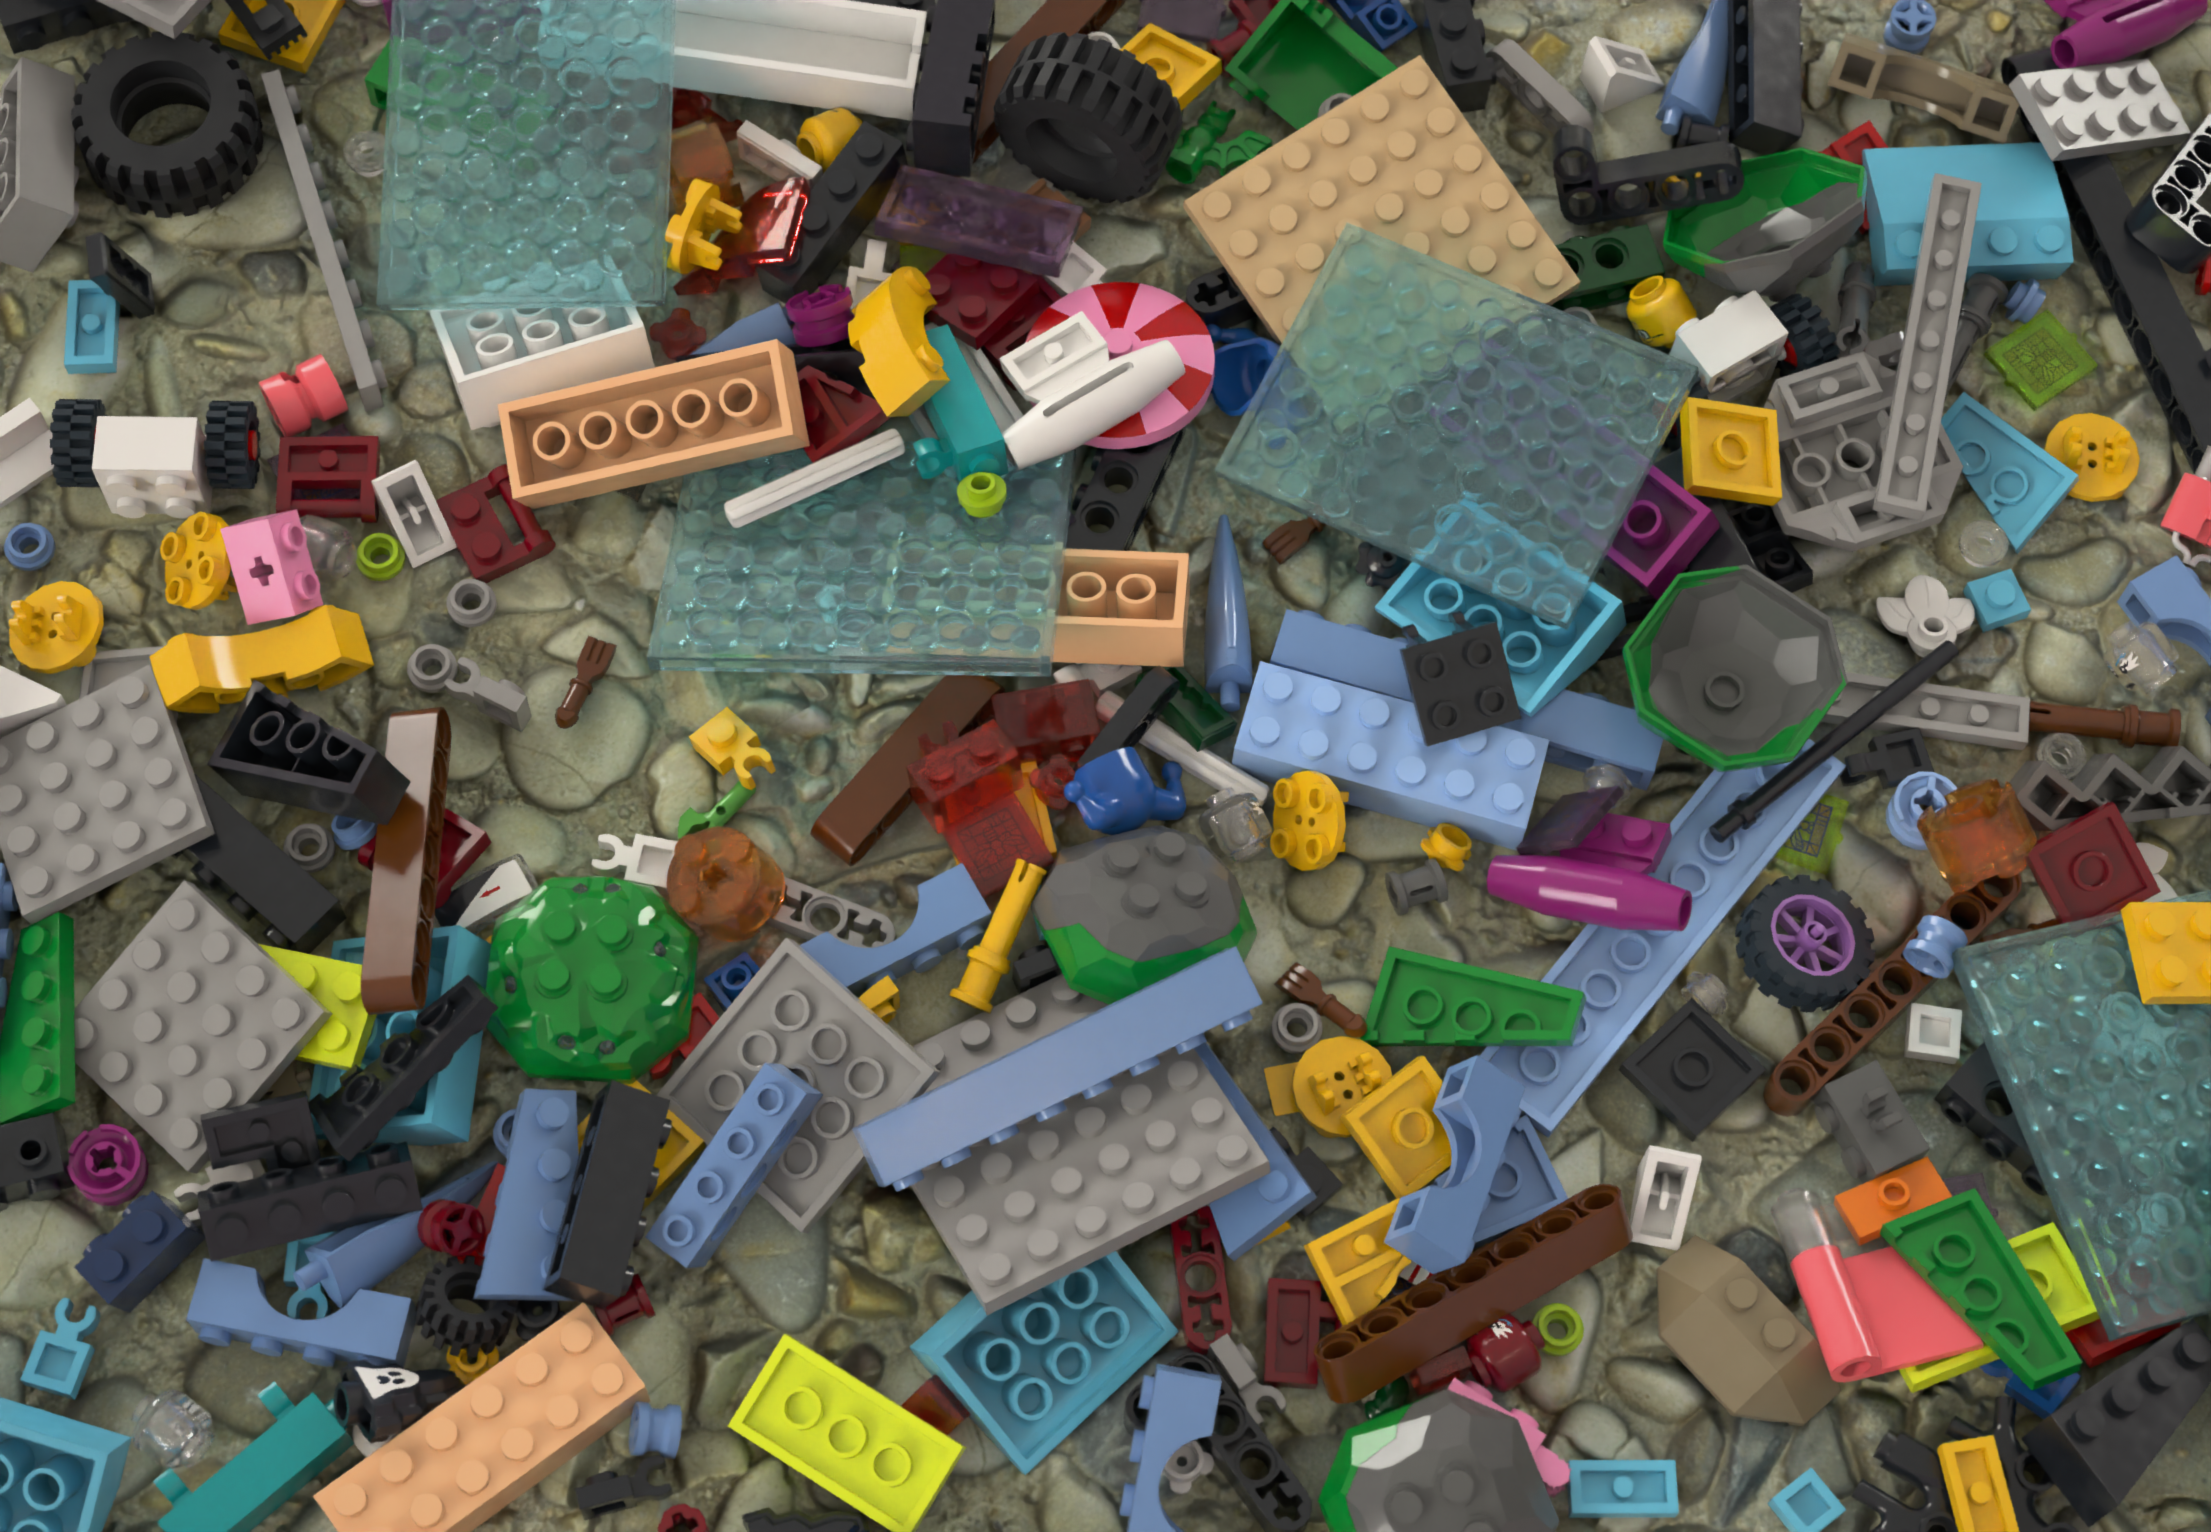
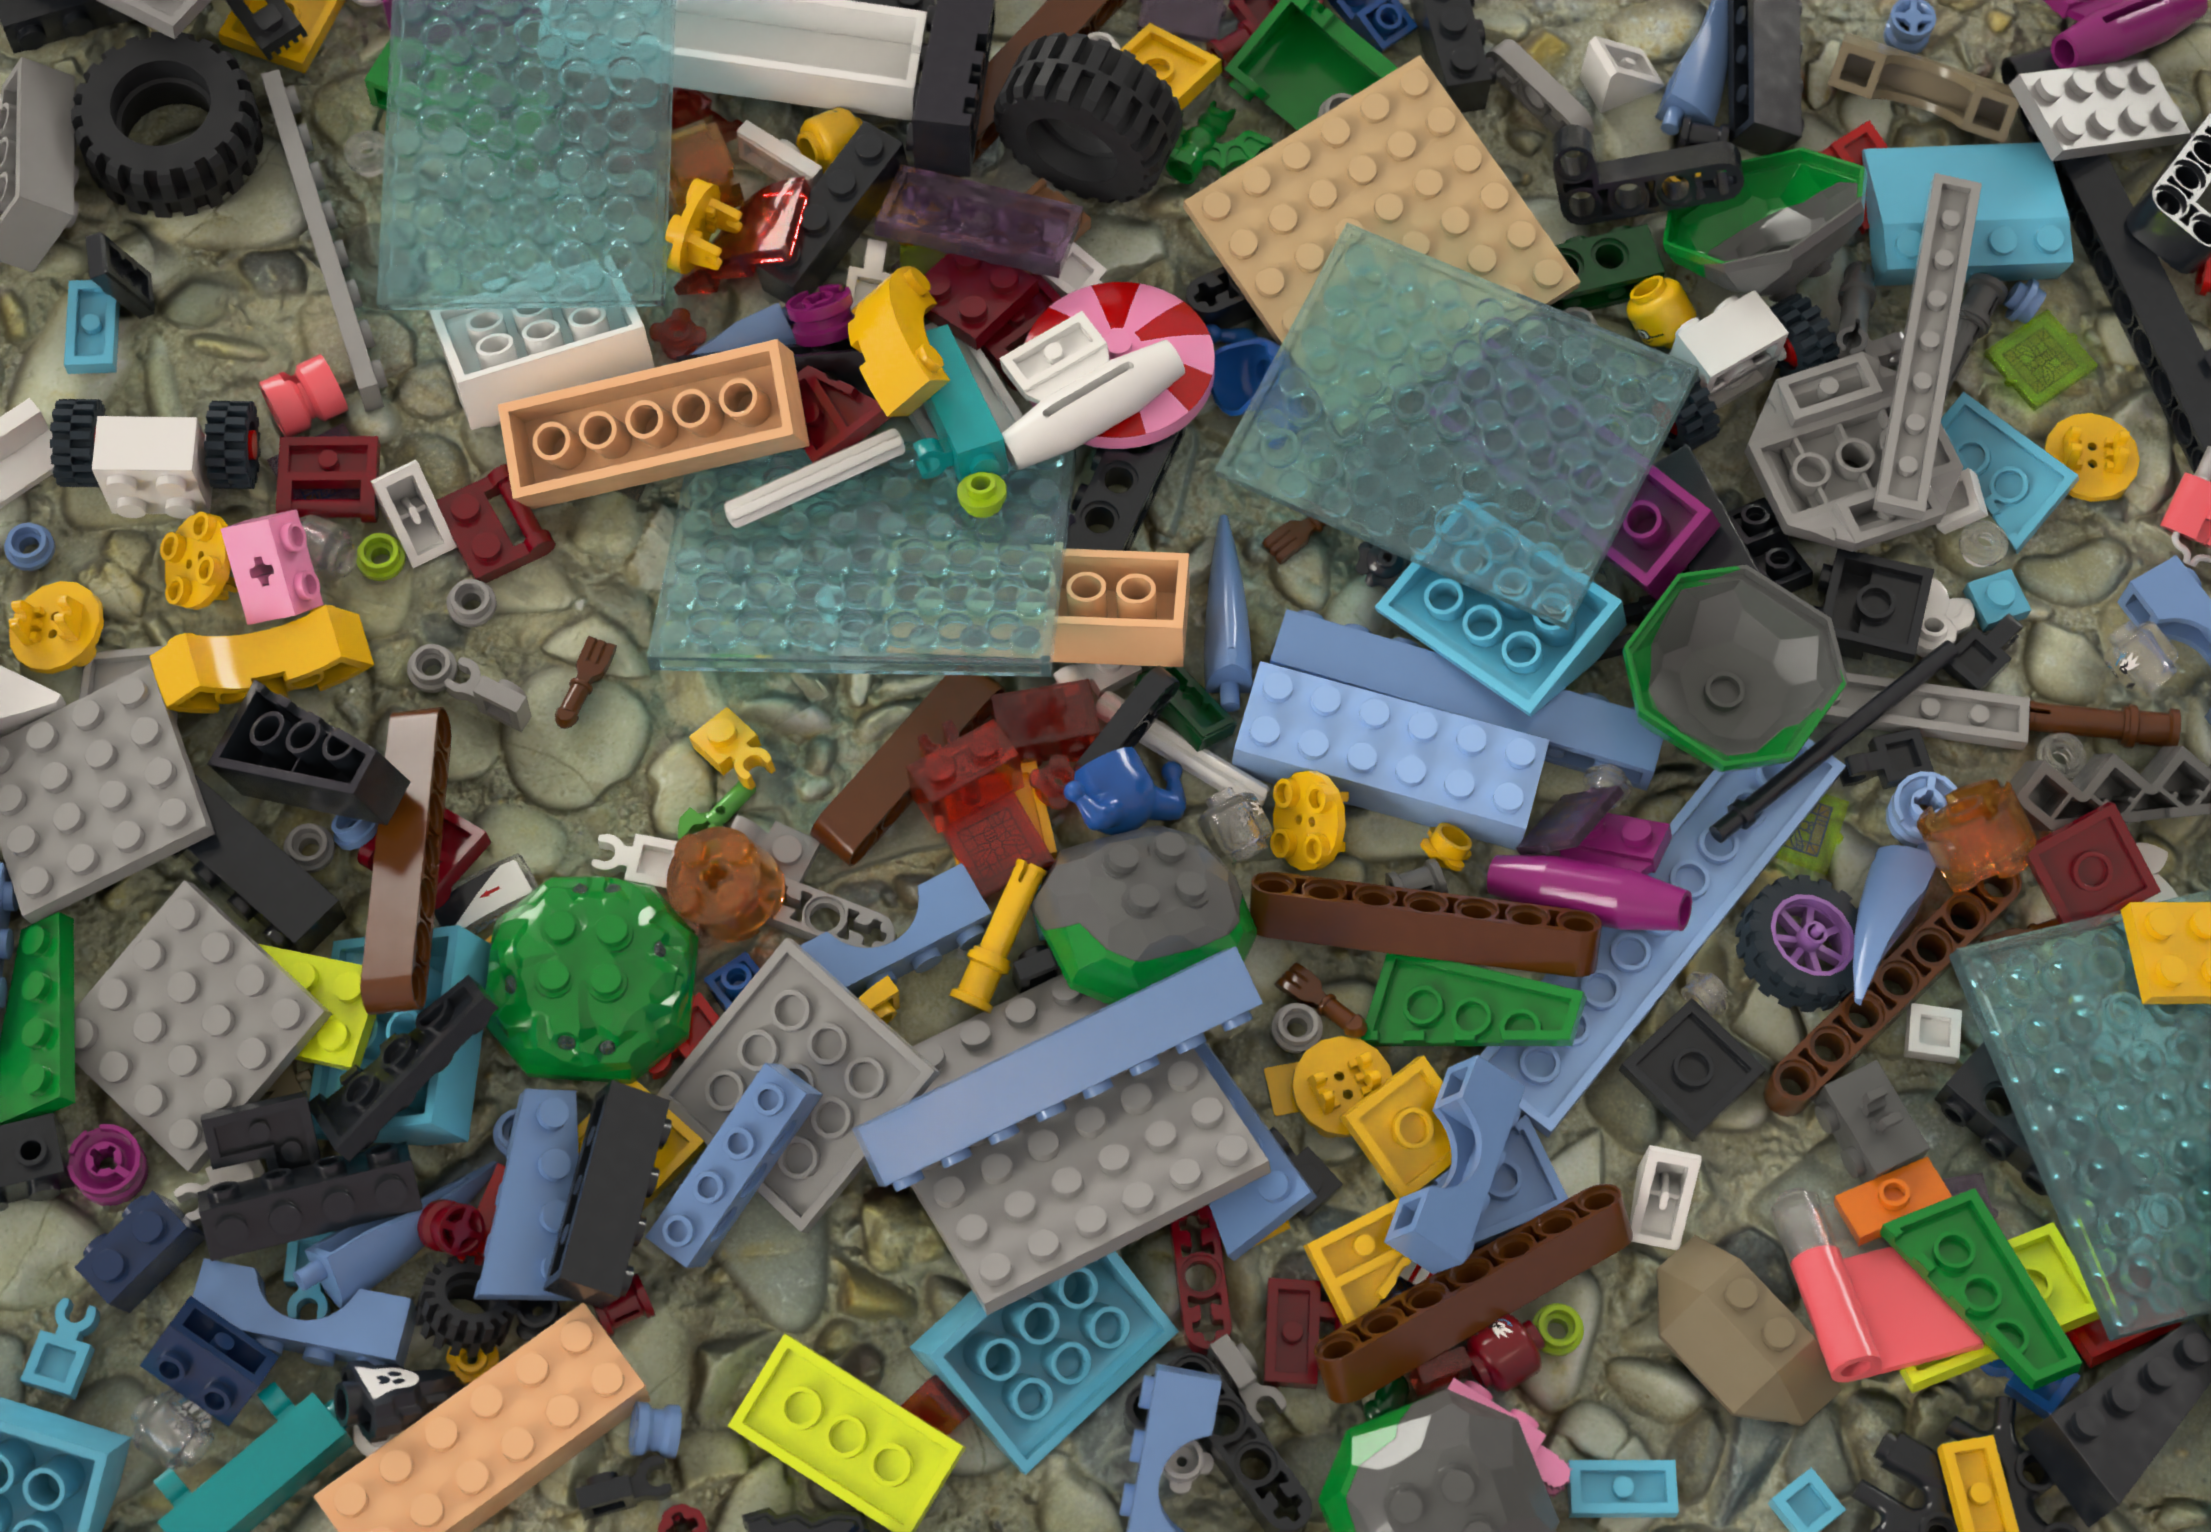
(209, 1361): none -> dark blue brick
(787, 846): none -> light grey plate
(1425, 924): none -> reddish brown beam
(1459, 680): black plate -> none
(1730, 451): yellow plate -> none
(1875, 604): none -> black plate
(1888, 906): none -> medium blue piece
(1934, 946): medium blue wheel -> none
(1965, 503): none -> white plate
(1982, 655): none -> black plate

